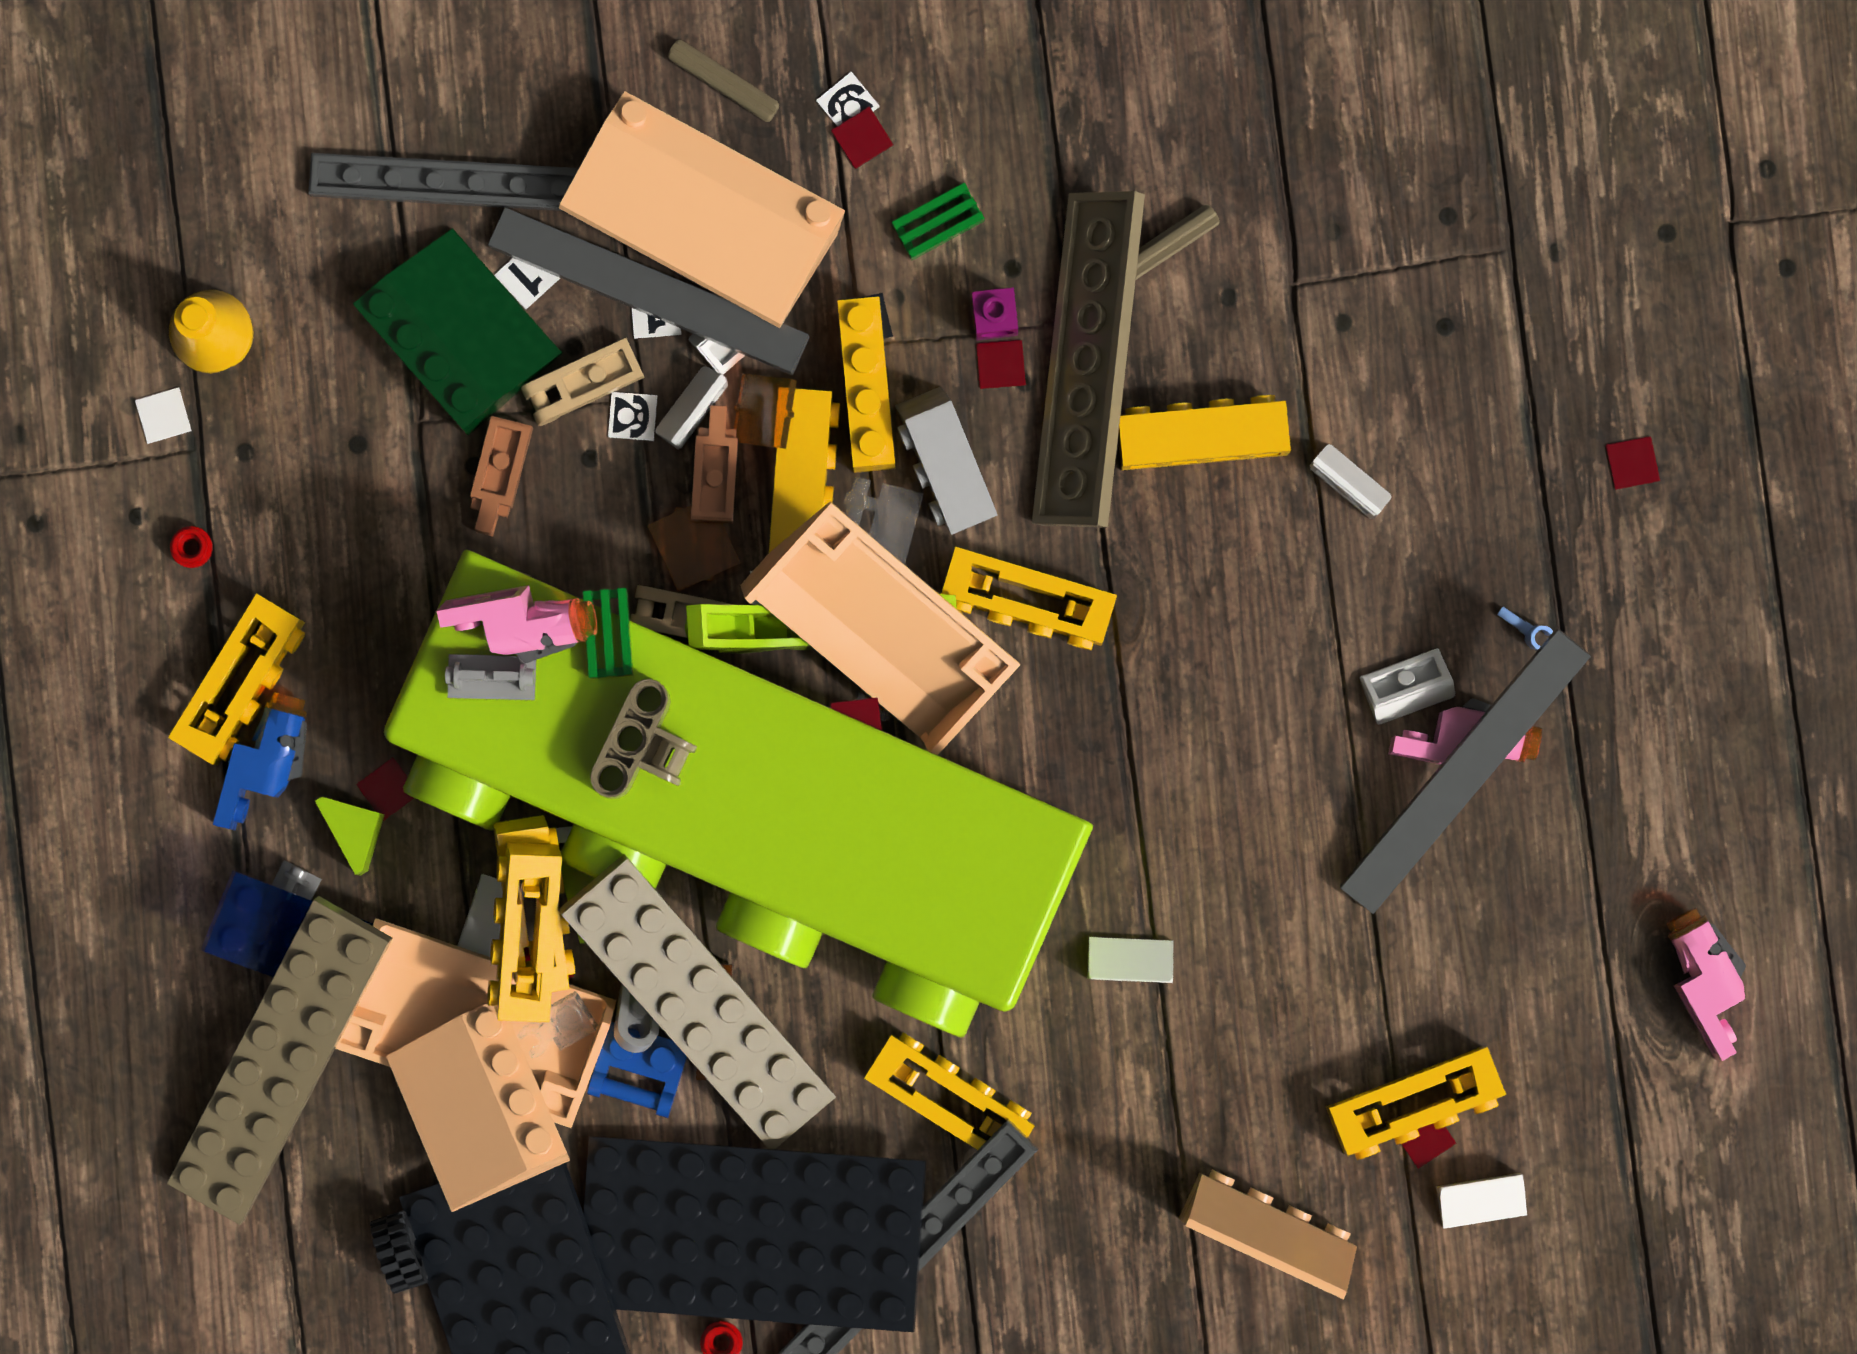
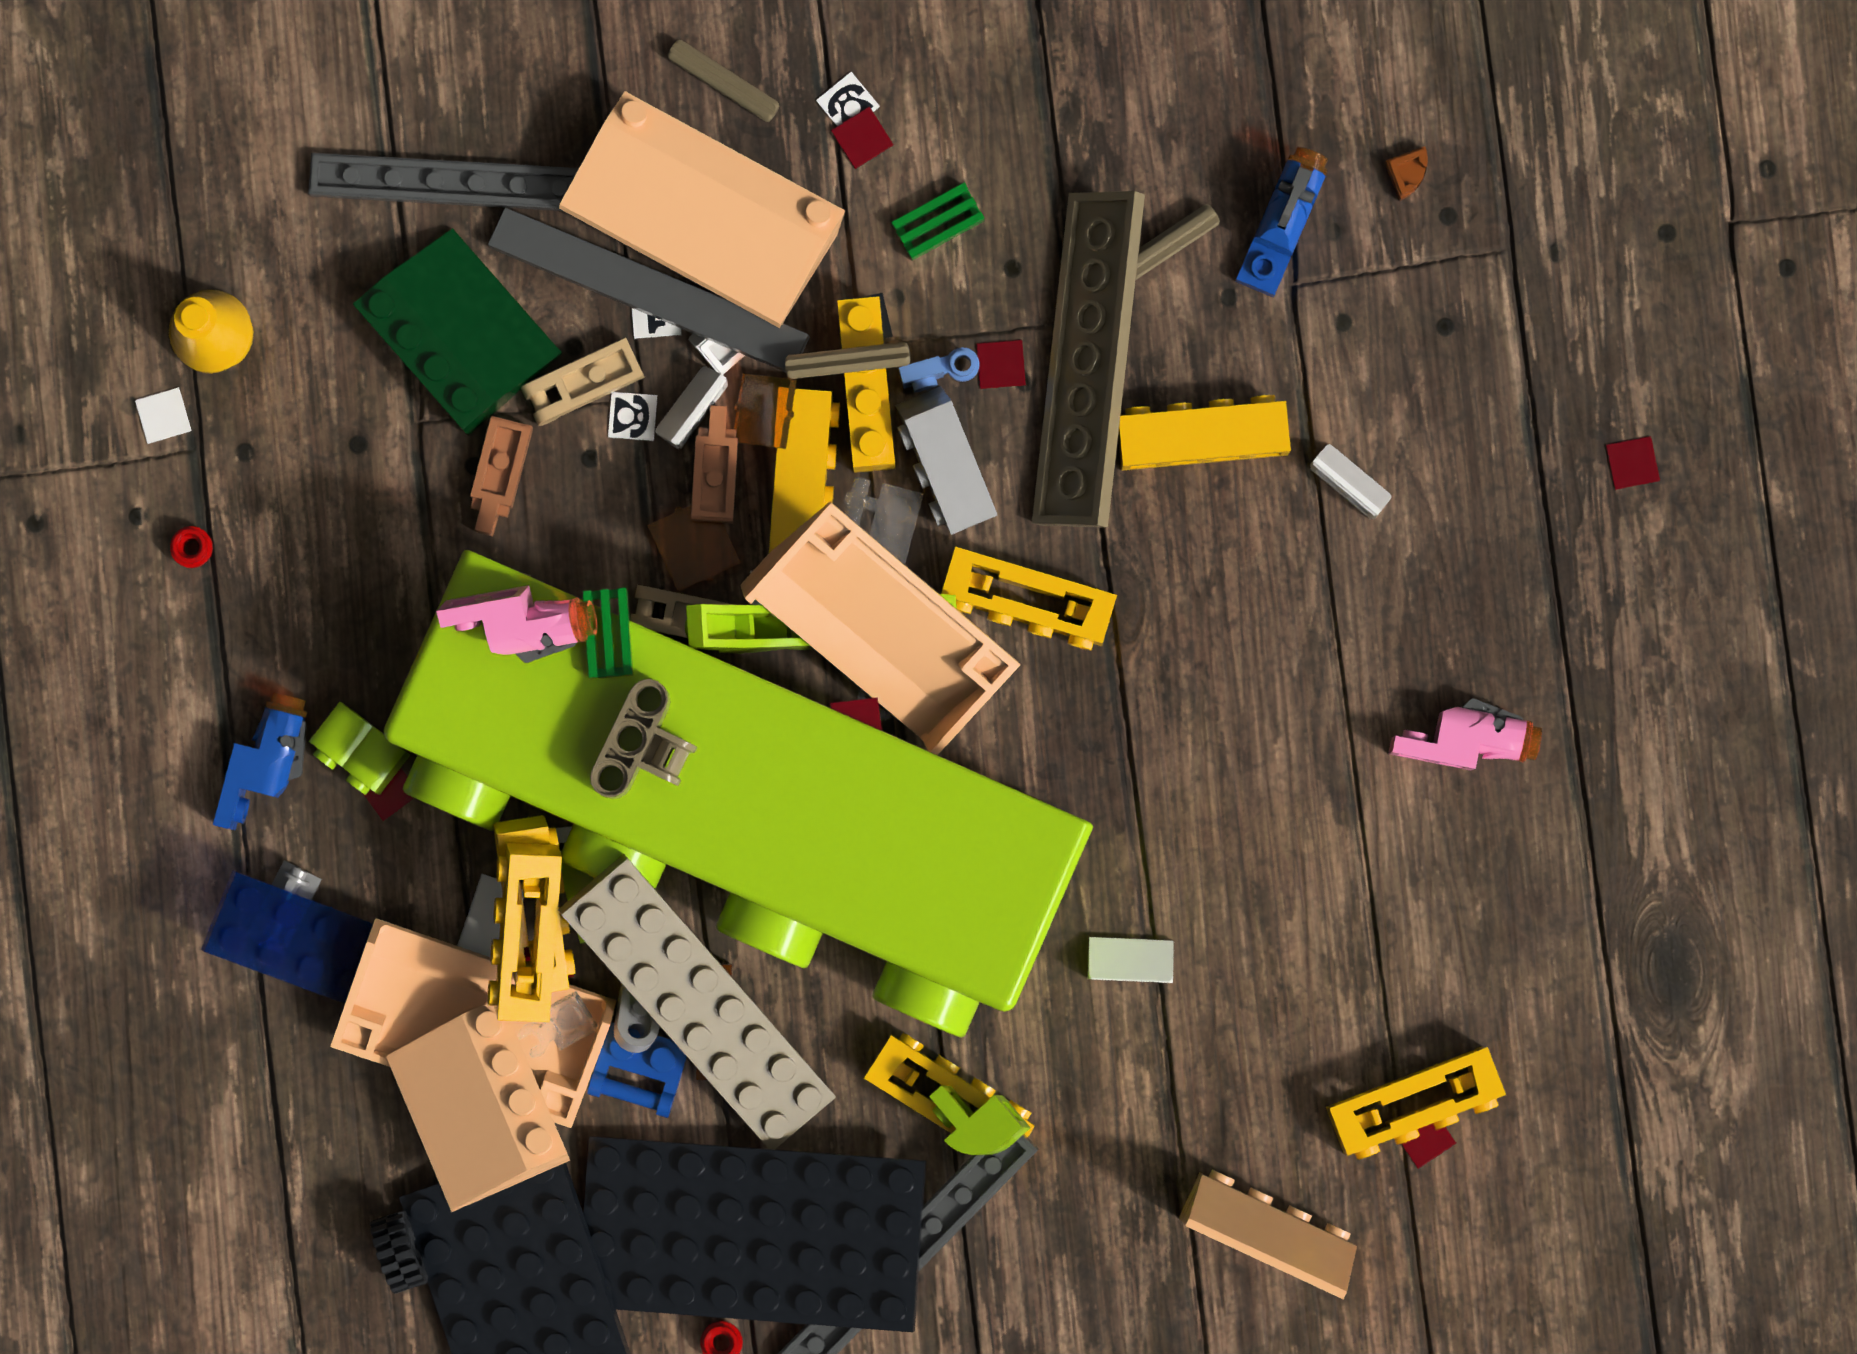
(244, 705): yellow brick -> none
(279, 1060): dark tan plate -> none
(354, 831): lime slope -> none
(359, 749): none -> lime brick
(490, 677): light grey hinge -> none
(525, 281): white sticker -> none
(847, 360): none -> dark tan axle
(924, 373): none -> medium blue plate
(986, 1131): none -> lime brick
(995, 313): magenta brick -> none
(1283, 221): none -> blue plate
(1407, 171): none -> dark orange tile
(1408, 686): white slope -> none
(1465, 770): dark grey tile -> none
(1482, 1200): white slope -> none
(1525, 627): light blue hand -> none
(1713, 980): bright pink plate -> none

